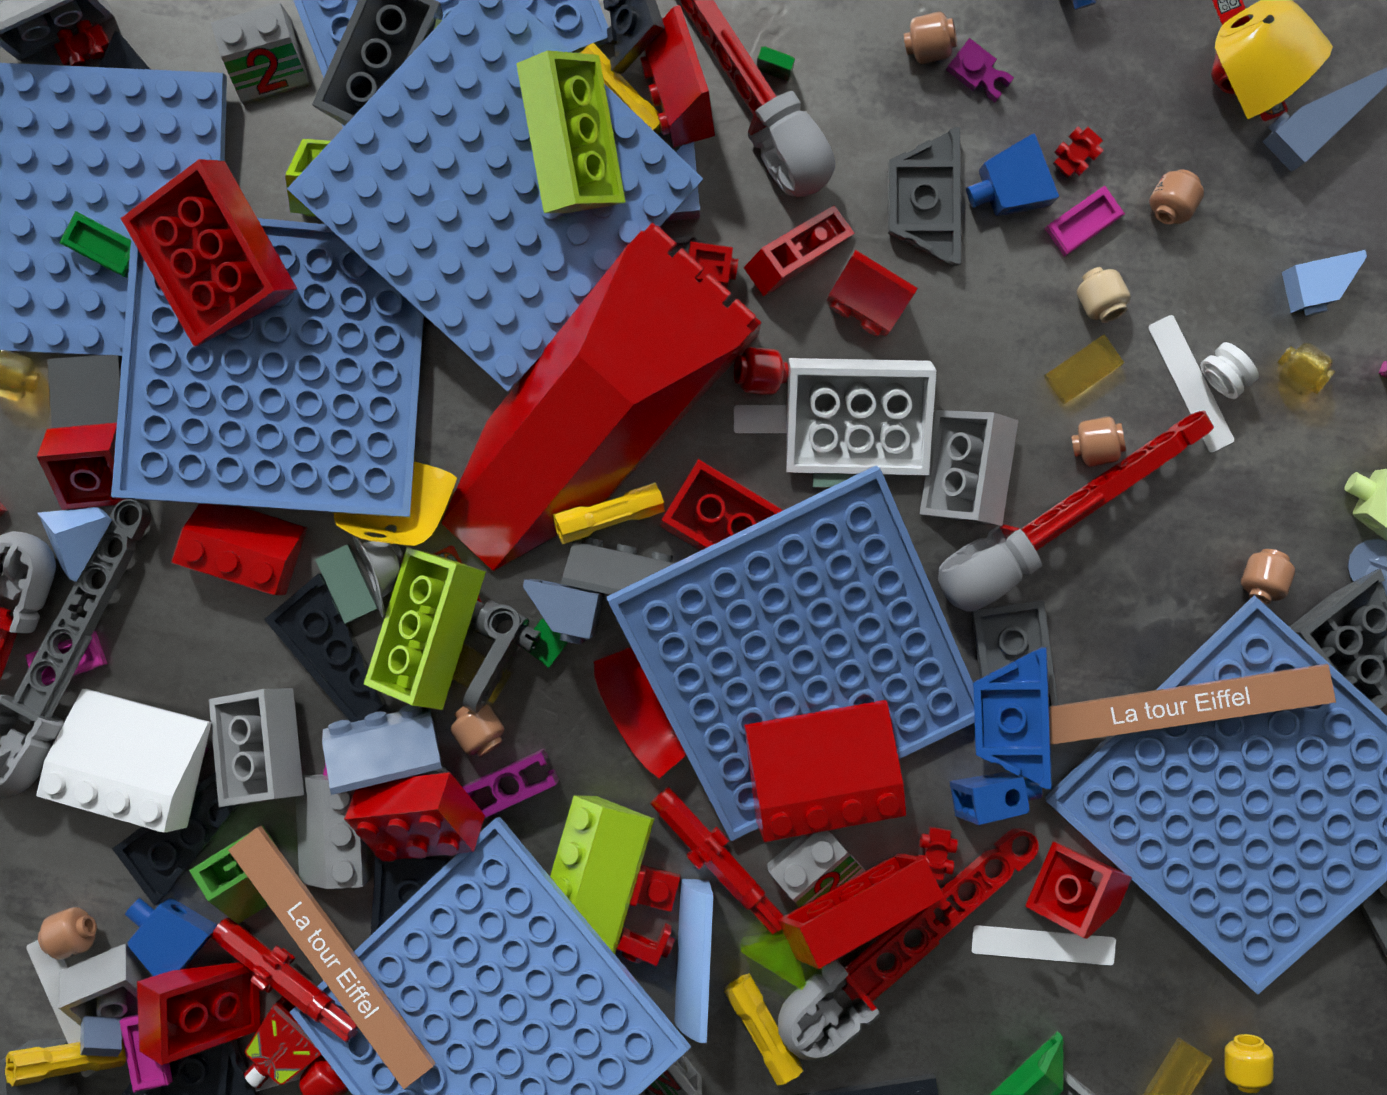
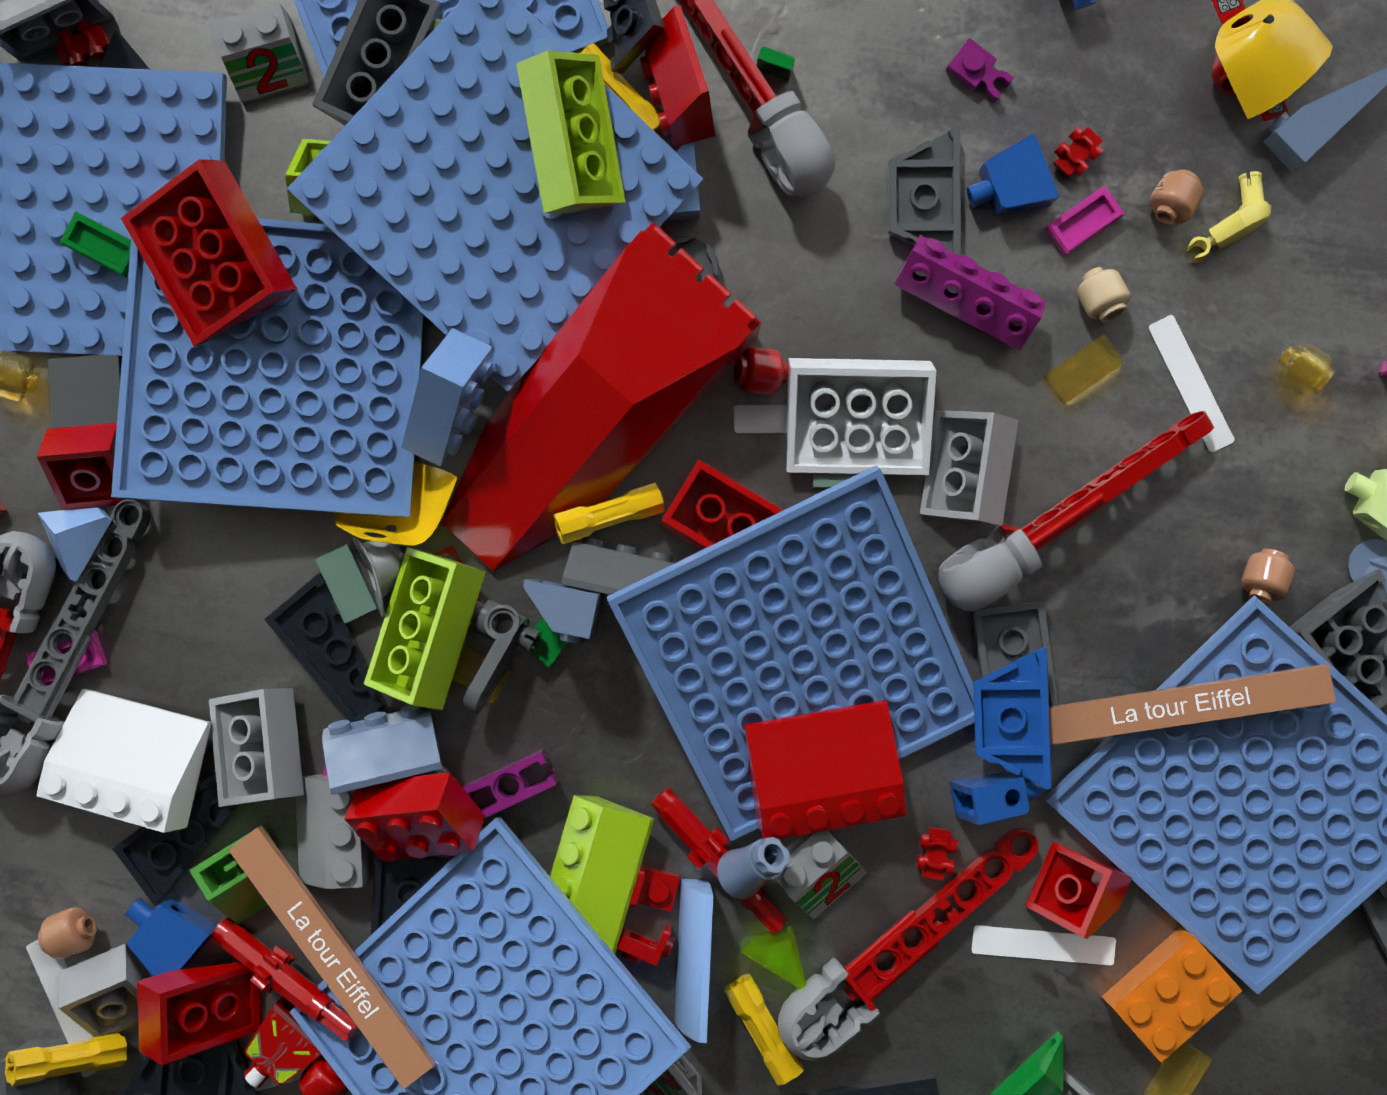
(100, 1036): sand blue tile -> none
(143, 1070): dark pink tile -> none
(240, 546): red slope -> none
(447, 397): none -> medium blue brick
(478, 731): nougat head -> none
(637, 712): red piece -> none
(715, 260): red bracket -> none
(751, 867): none -> sand blue plant
(797, 250): red slope -> none
(860, 909): red brick -> none
(870, 294): red slope -> none
(931, 38): nougat head -> none
(971, 292): none -> magenta brick
(1099, 441): nougat head -> none
(1171, 993): none -> orange brick
(1229, 370): white wheel -> none
(1245, 220): none -> light yellow arm
(1249, 1063): yellow head -> none
(1320, 282): light blue slope -> none

